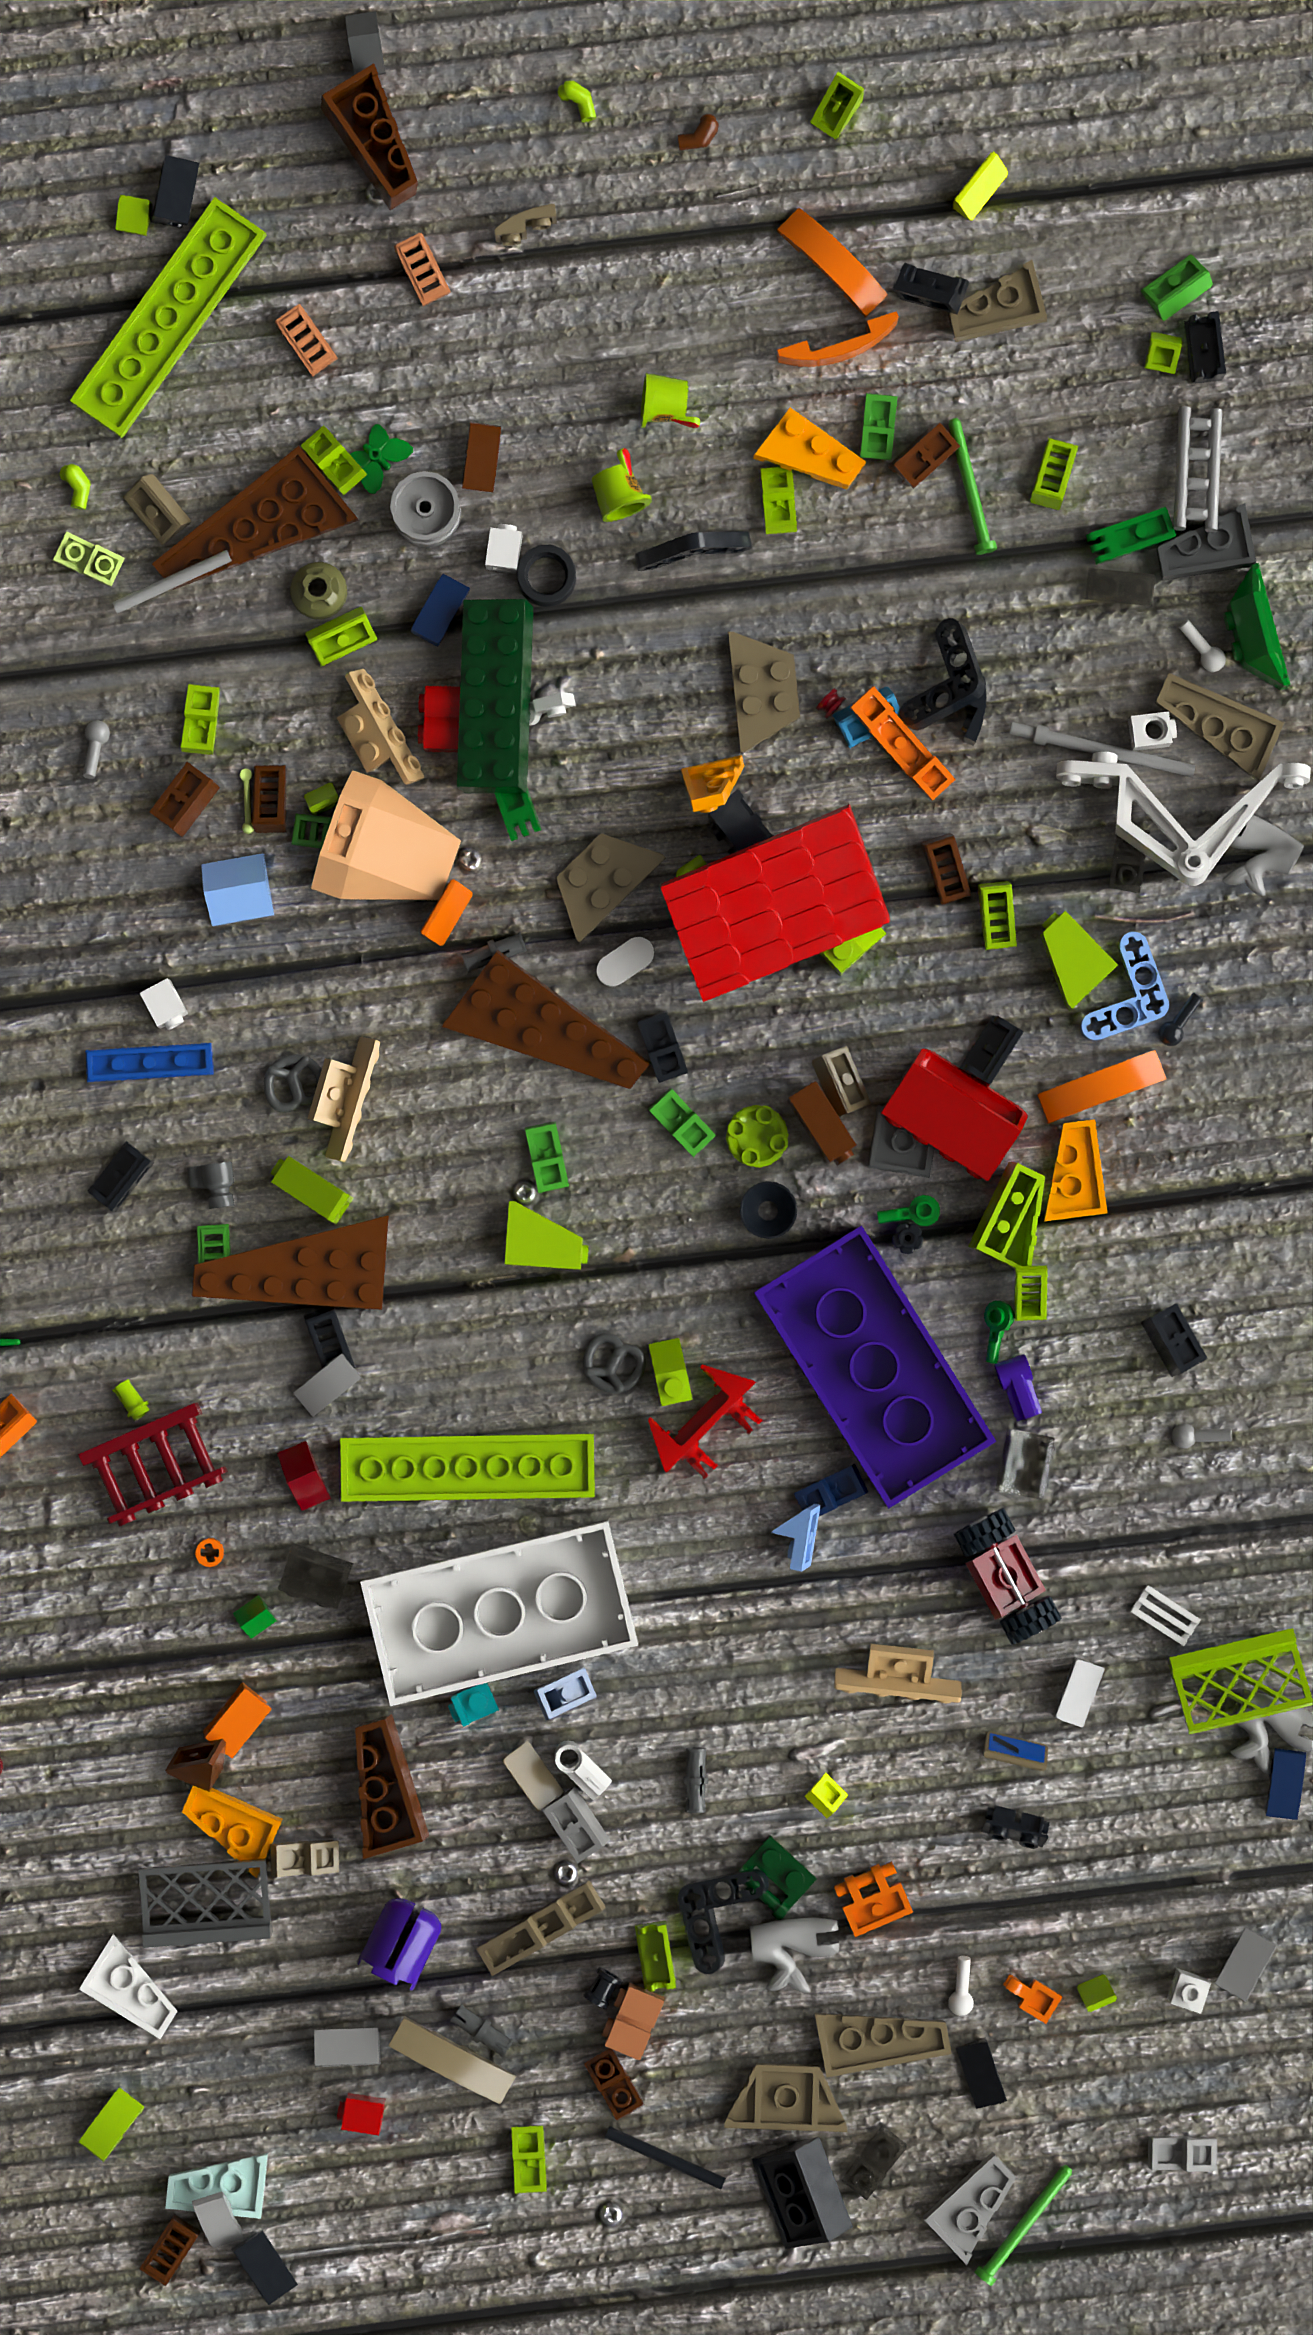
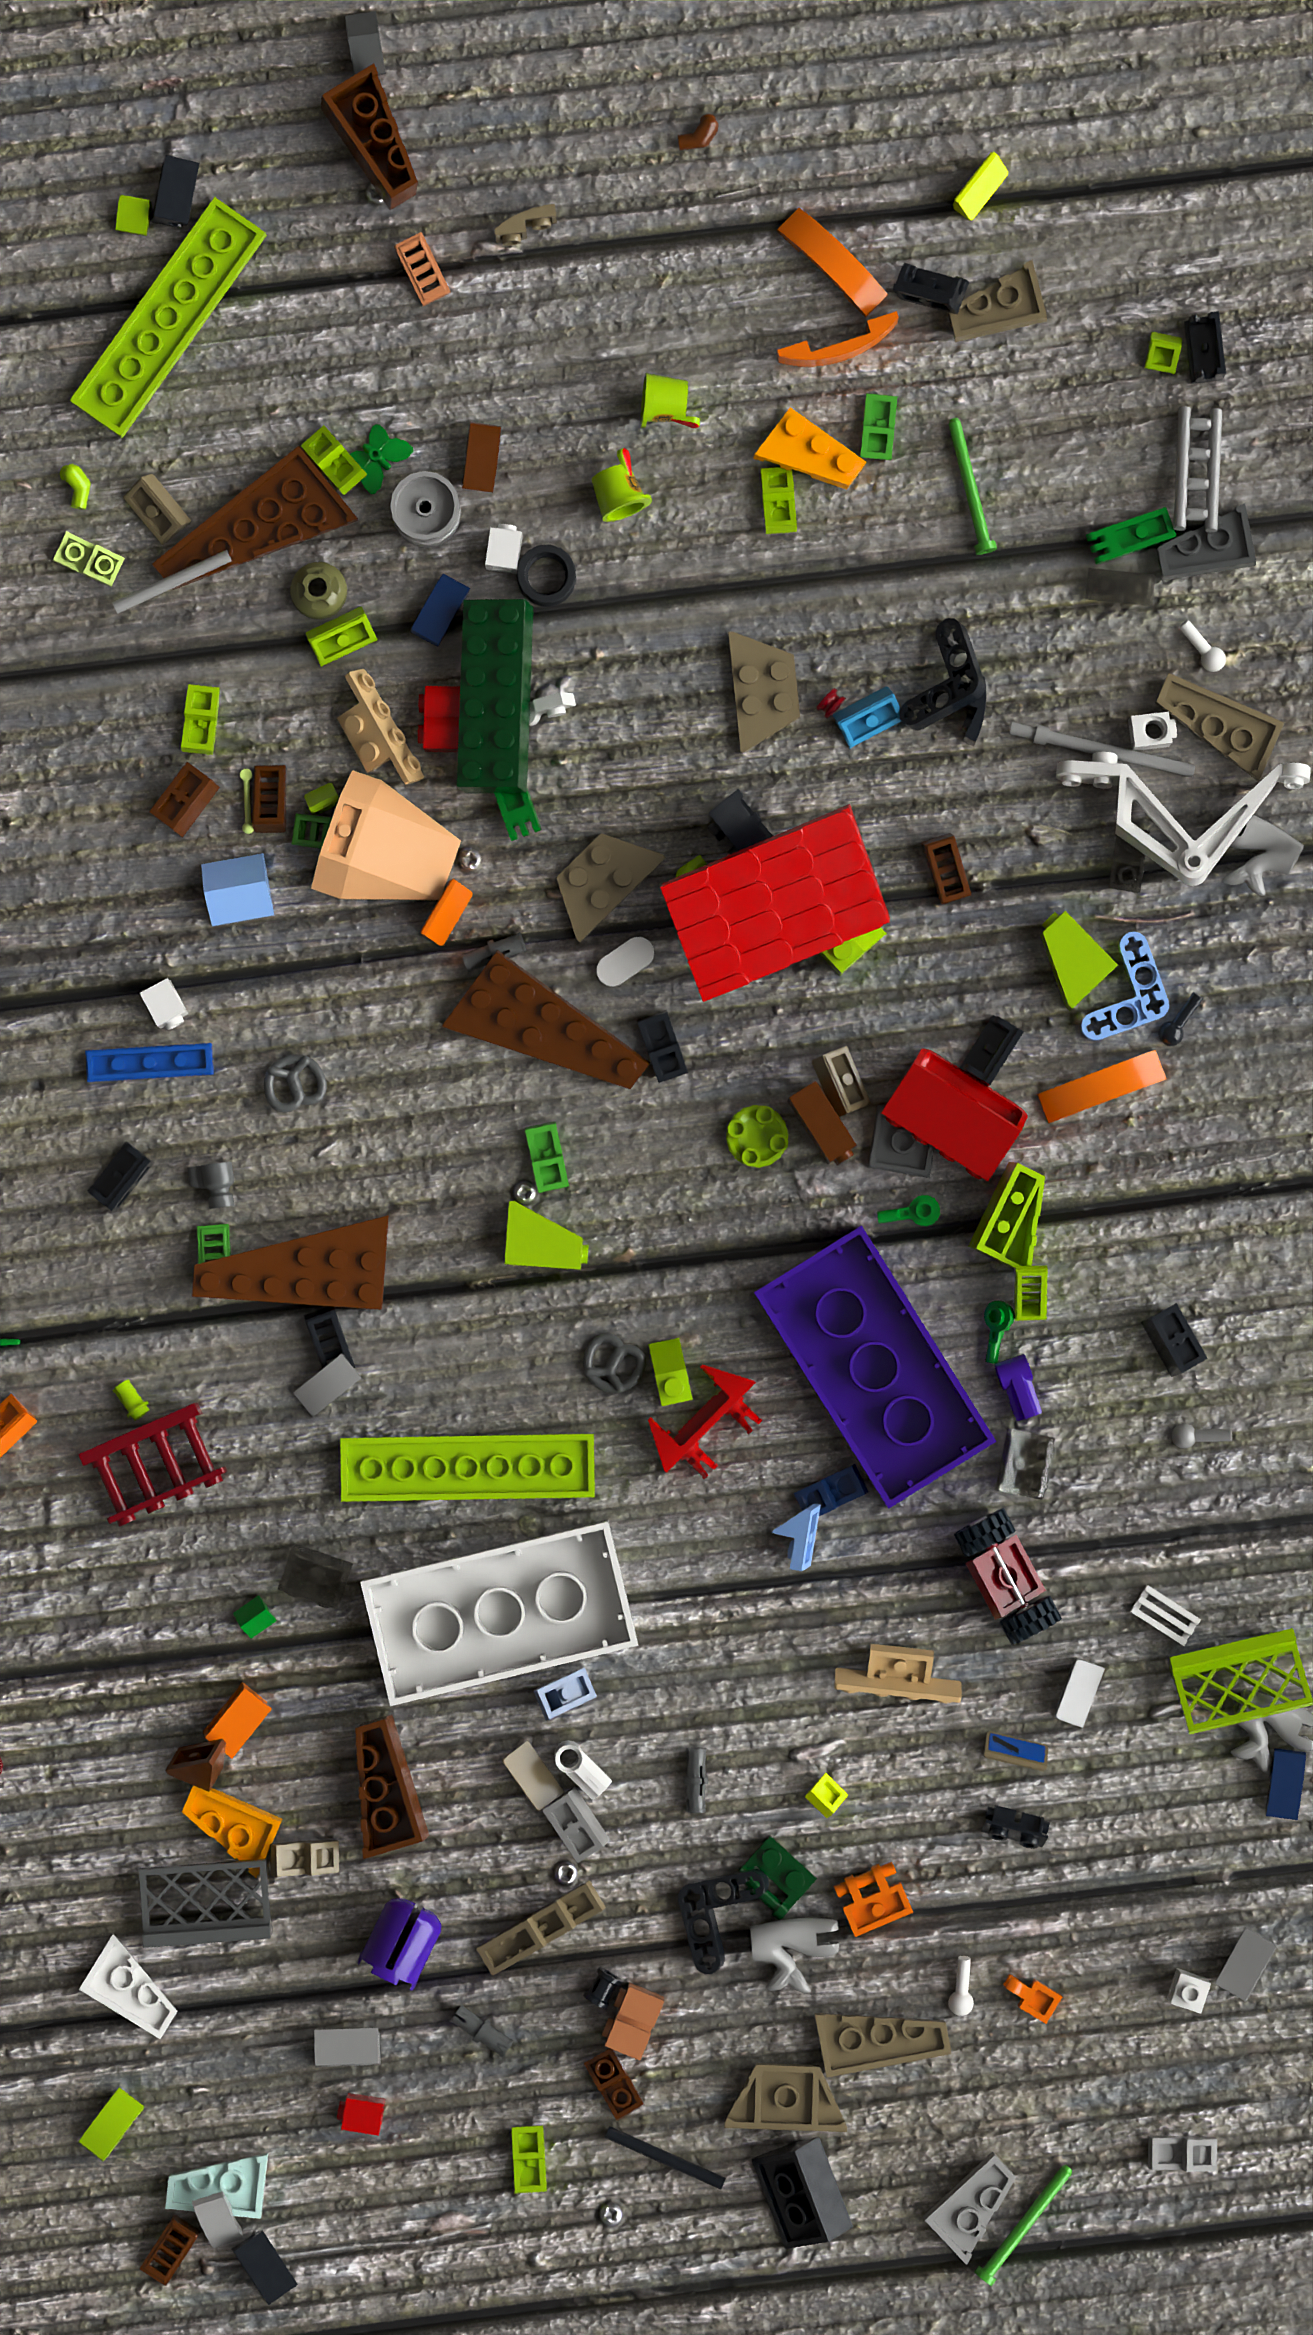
(96, 734): light grey bar -> none
(203, 1559): orange bush -> none
(290, 317): nougat slope -> none
(303, 1475): dark red slope -> none
(311, 1189): lime slope -> none
(341, 1096): tan bracket -> none
(452, 2060): dark tan slope -> none
(473, 1704): teal bracket -> none
(581, 96): lime arm -> none
(655, 1956): lime hinge -> none
(681, 1122): bright green slope -> none
(690, 545): black beam -> none
(711, 782): light orange wing -> none
(780, 1197): black piece -> none
(838, 105): lime slope -> none
(874, 2162): clear smoke slope -> none
(899, 1241): black plate -> none
(901, 743): orange slope -> none
(924, 455): reddish brown hinge -> none
(981, 2073): black slope -> none
(992, 888): lime slope -> none
(1050, 493): lime slope -> none
(1077, 1174): light orange wing -> none
(1096, 1993): lime slope -> none
(1177, 287): bright green slope -> none
(1255, 631): green wedge -> none

